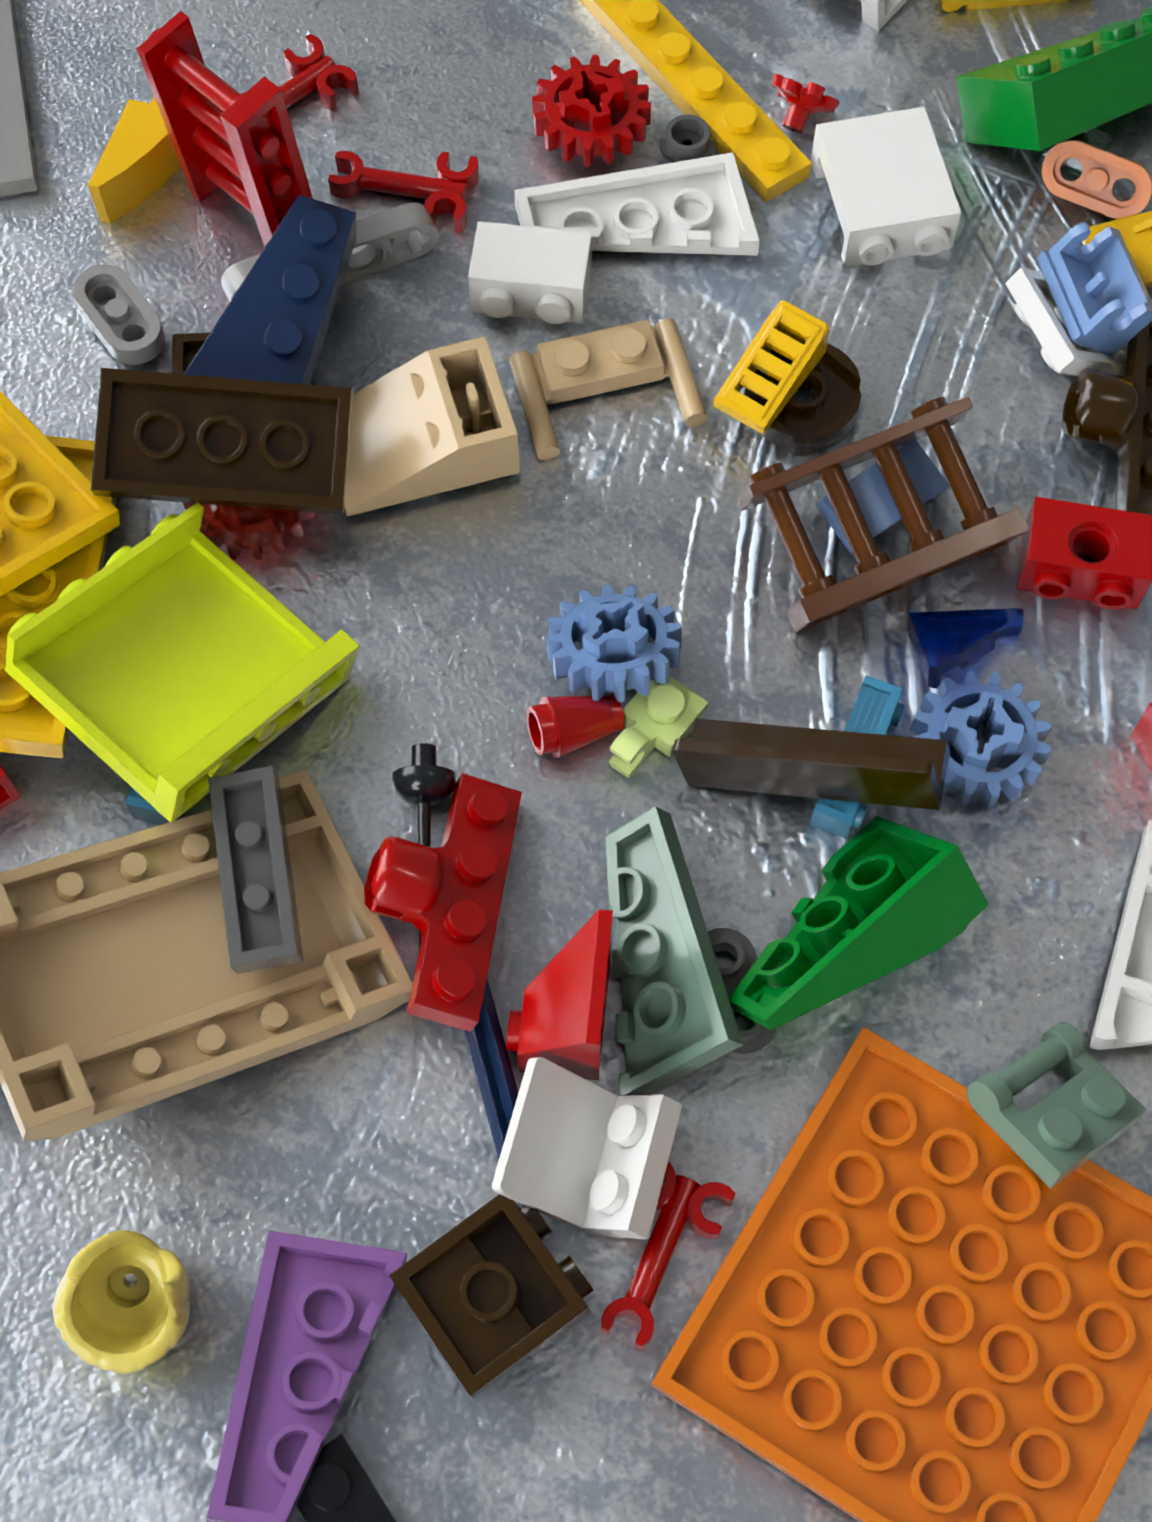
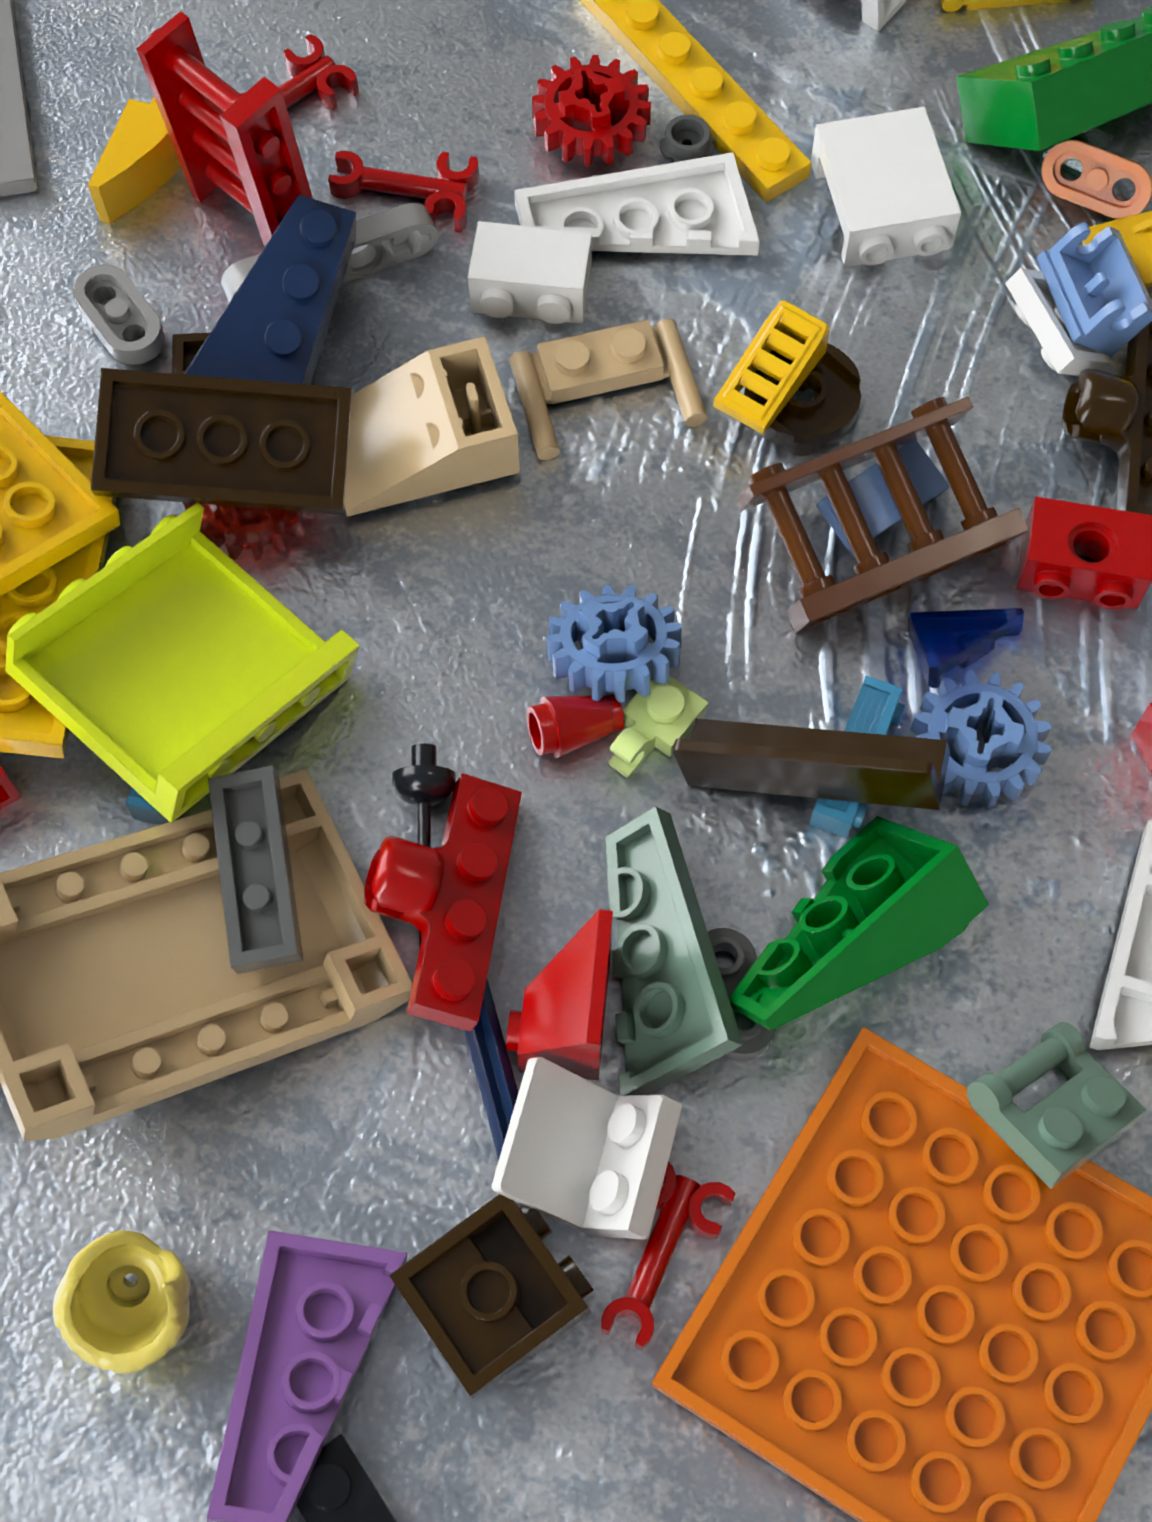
(802, 101): red plant -> none

